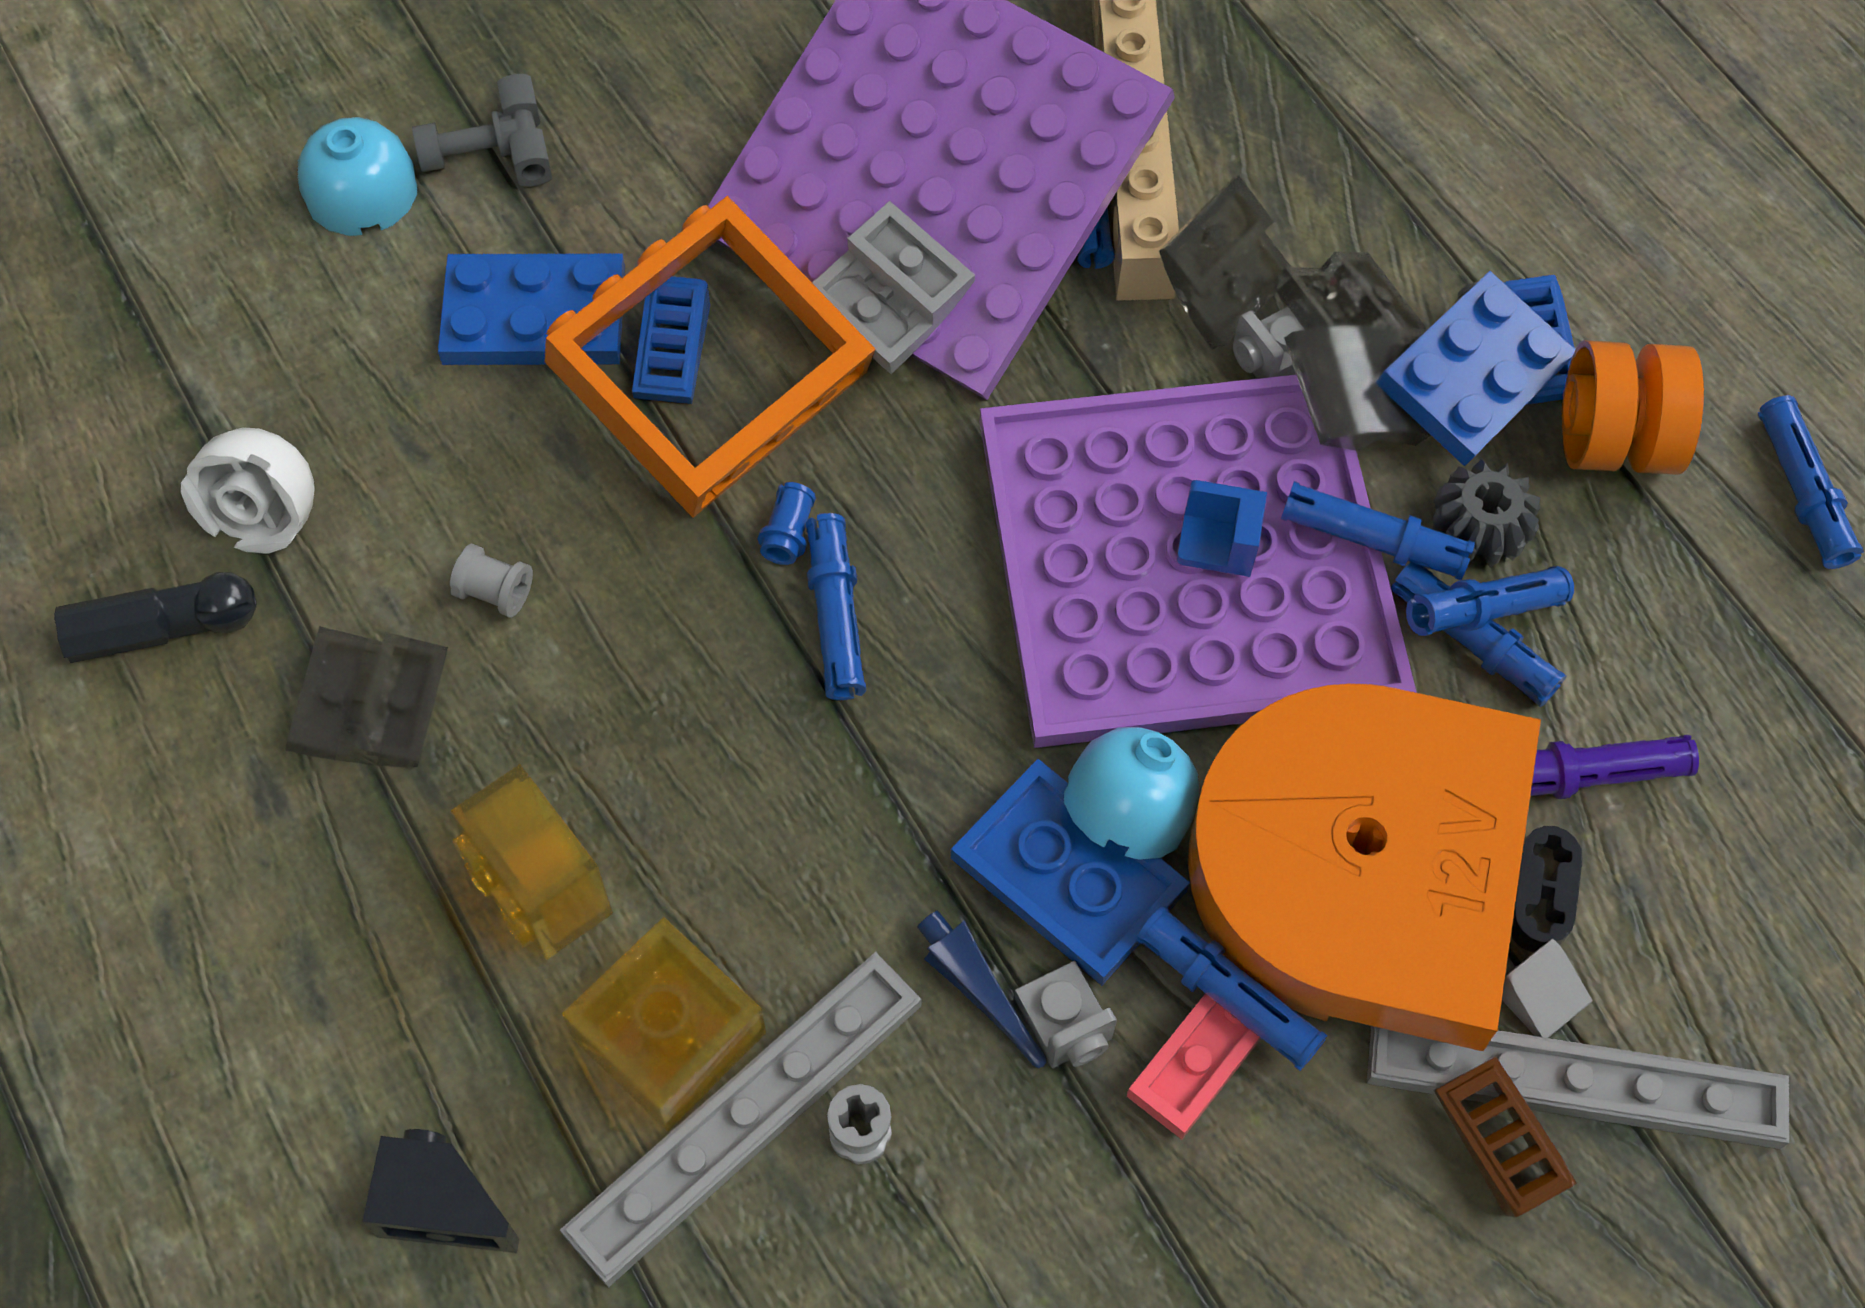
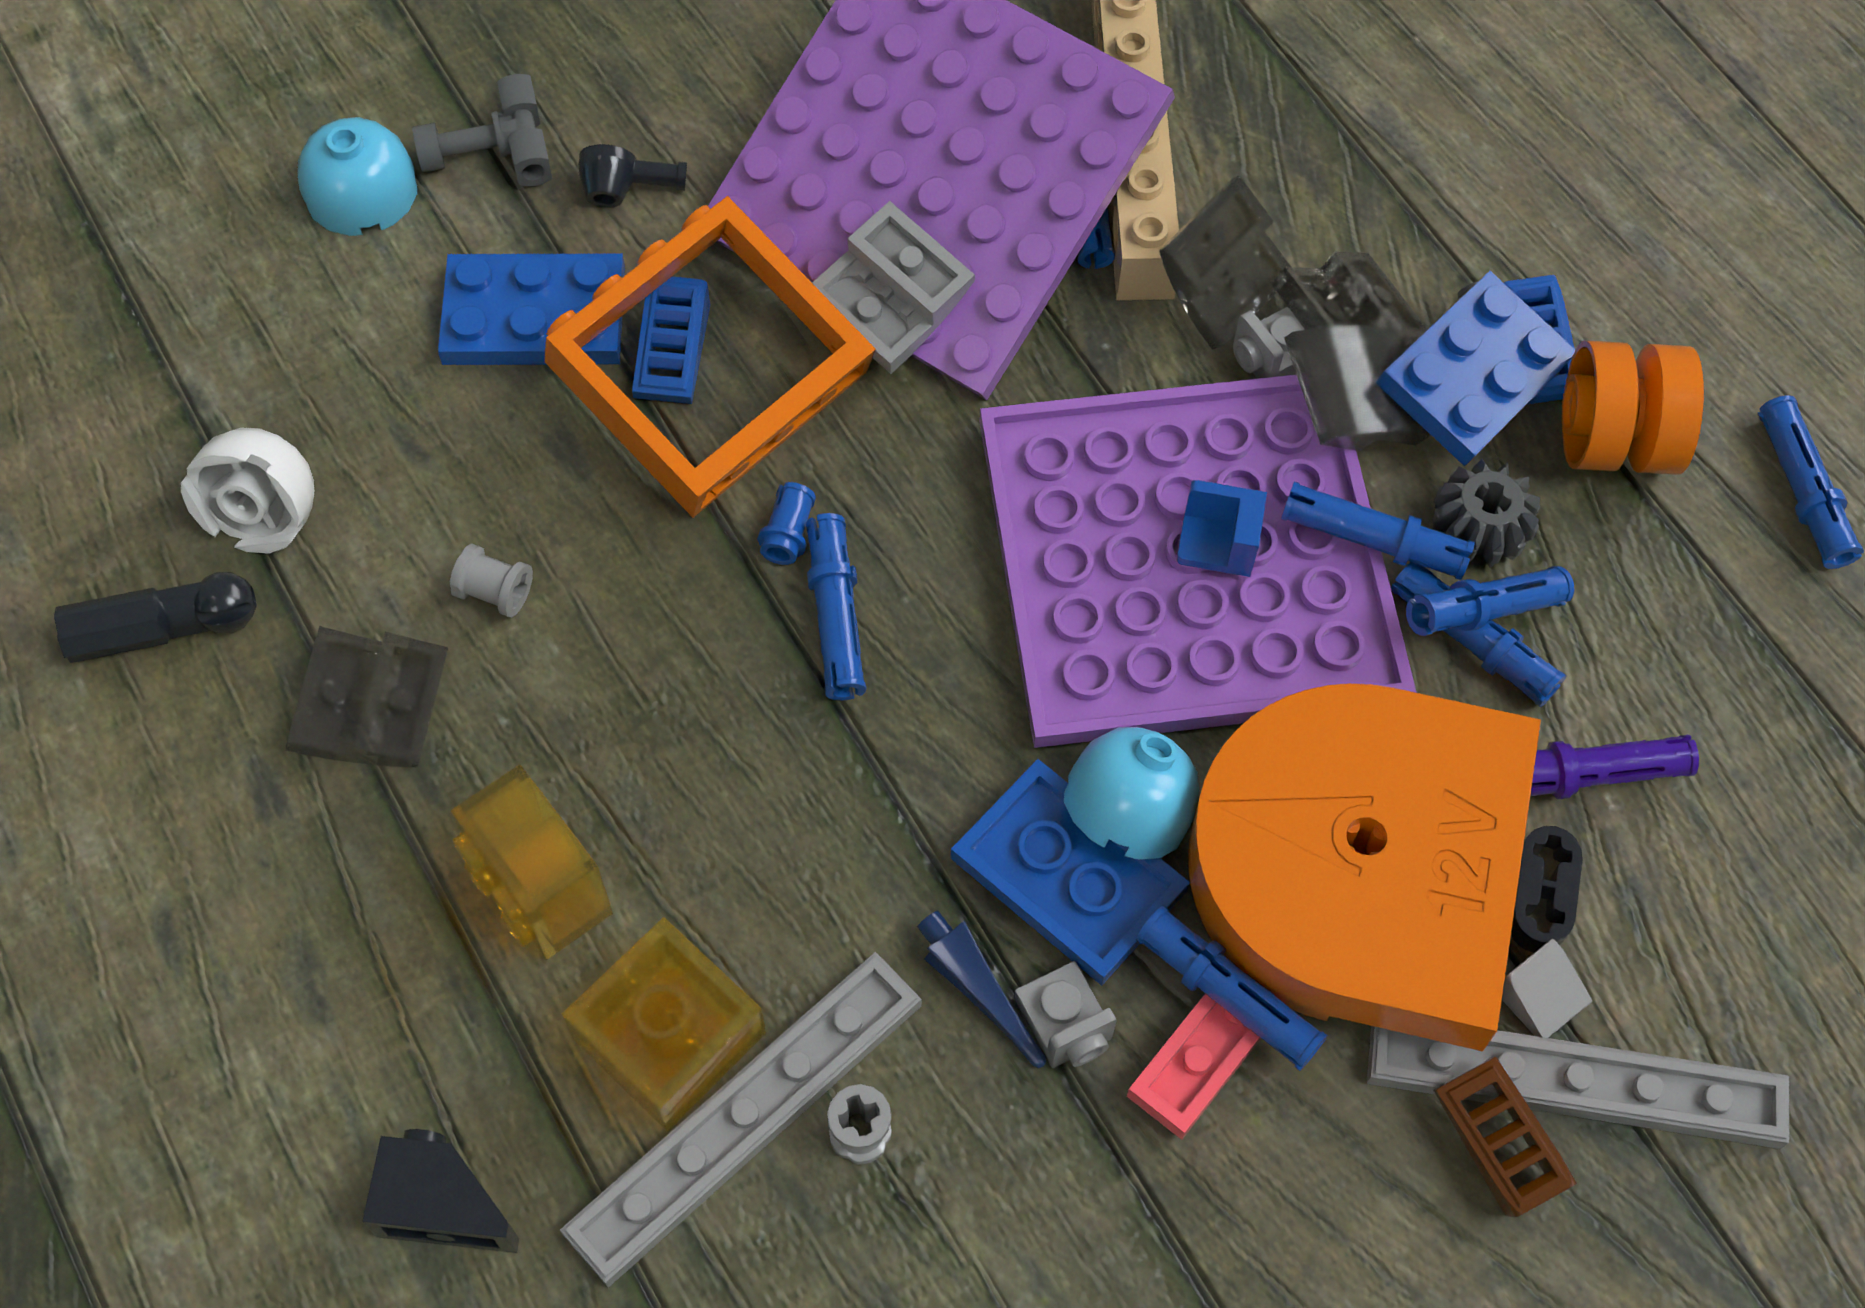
(610, 171): none -> black bar

